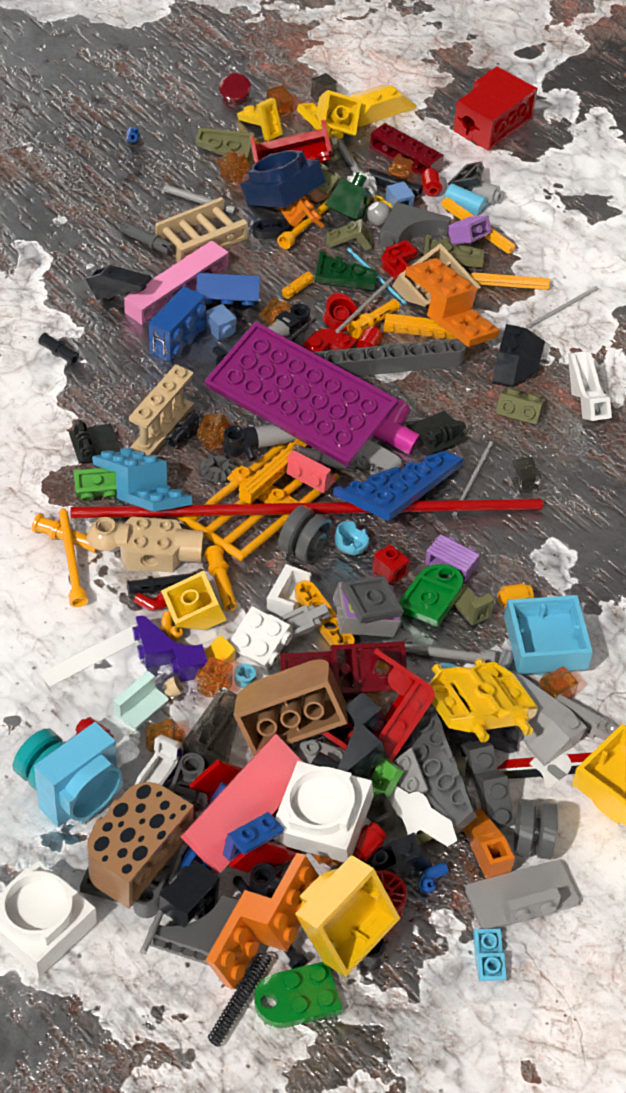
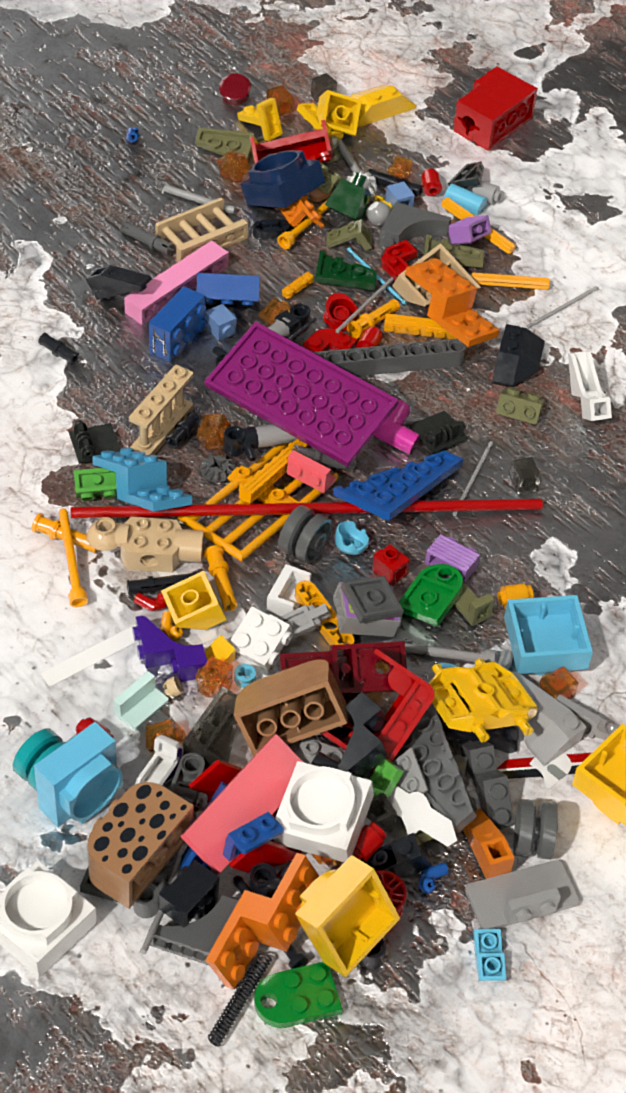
(377, 459): light grey beam -> none
(392, 143): dark red brick -> none

